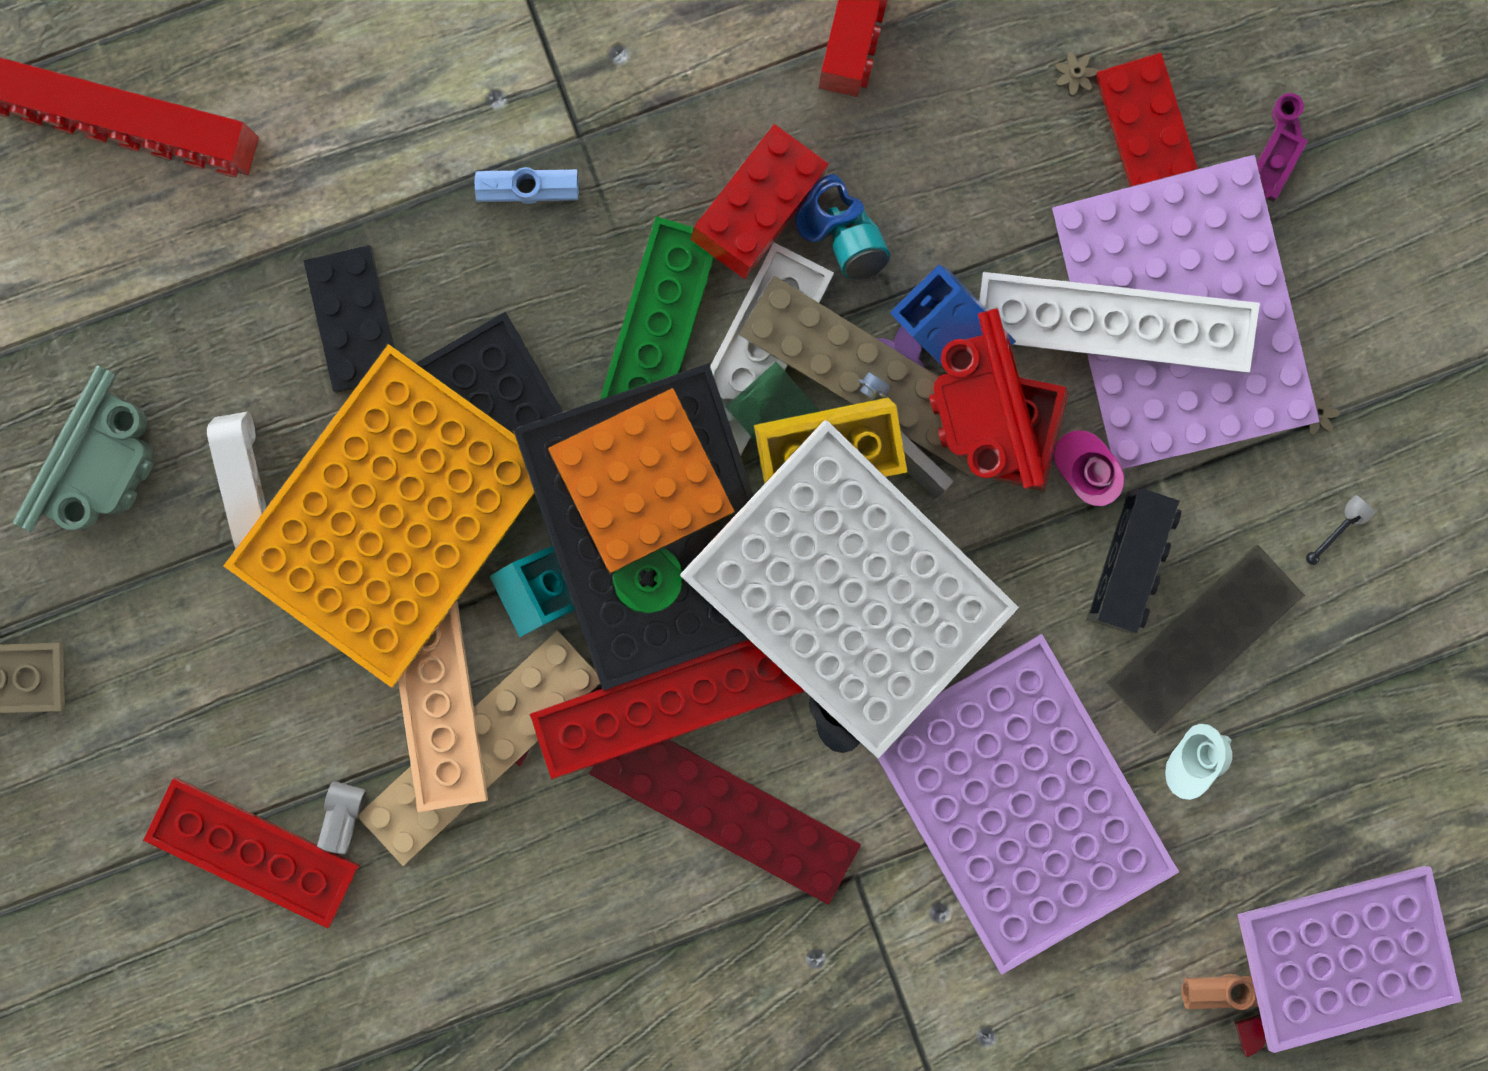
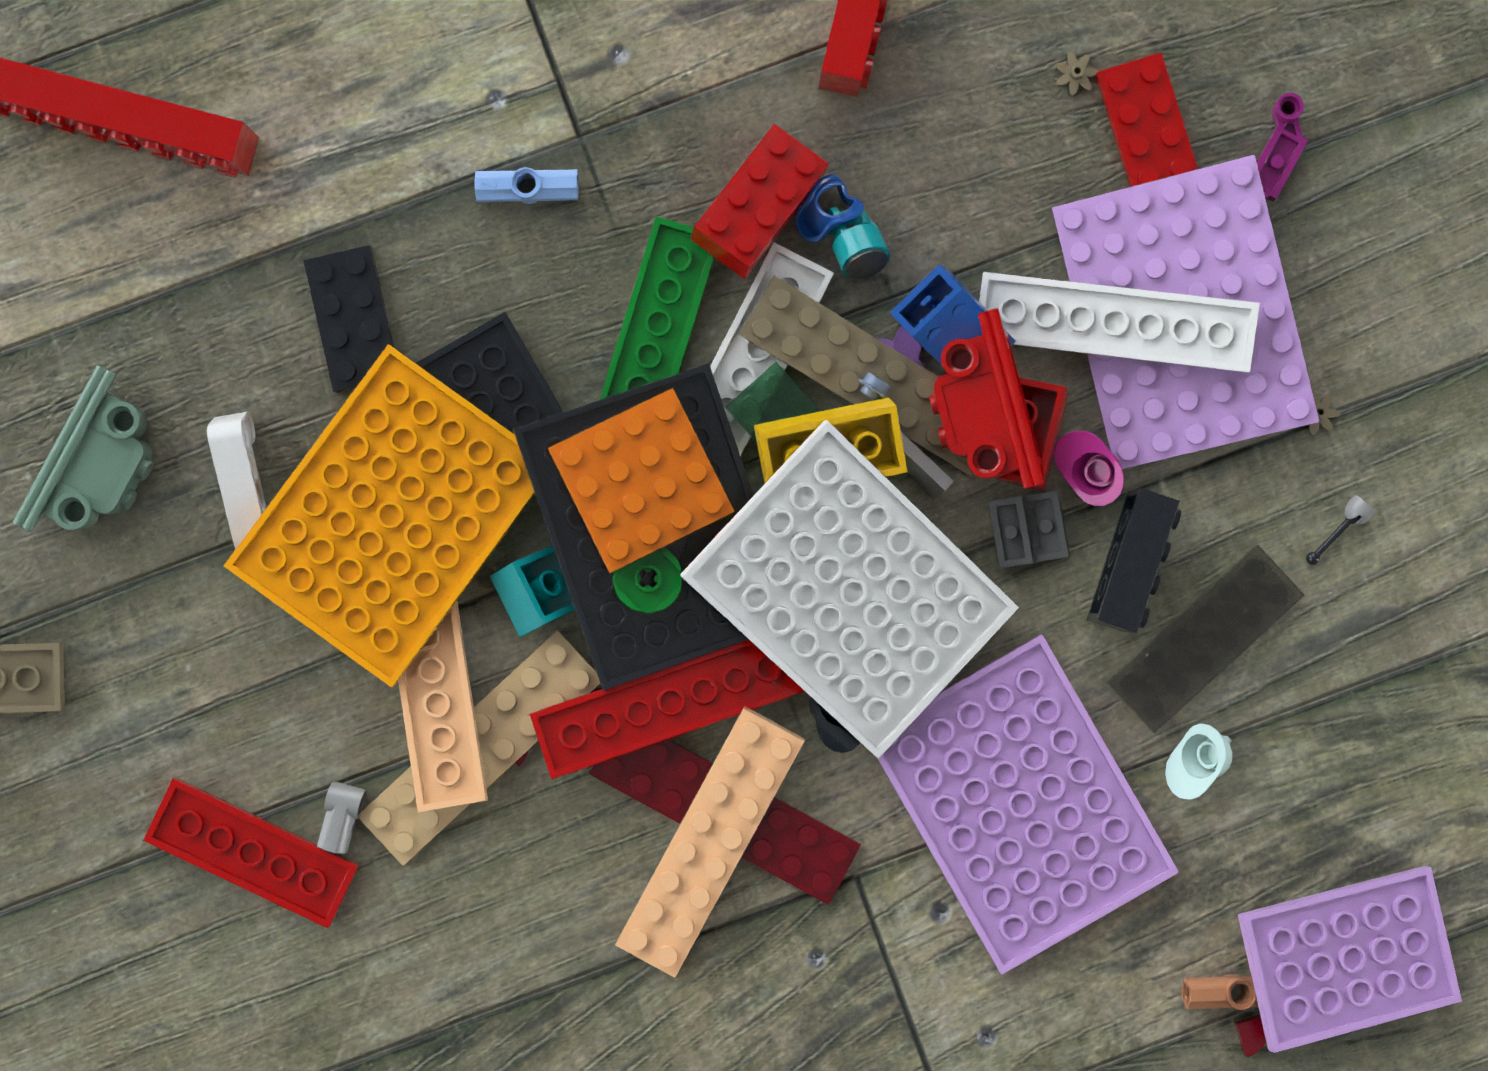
(710, 841): none -> light nougat plate
(1029, 529): none -> dark grey slope

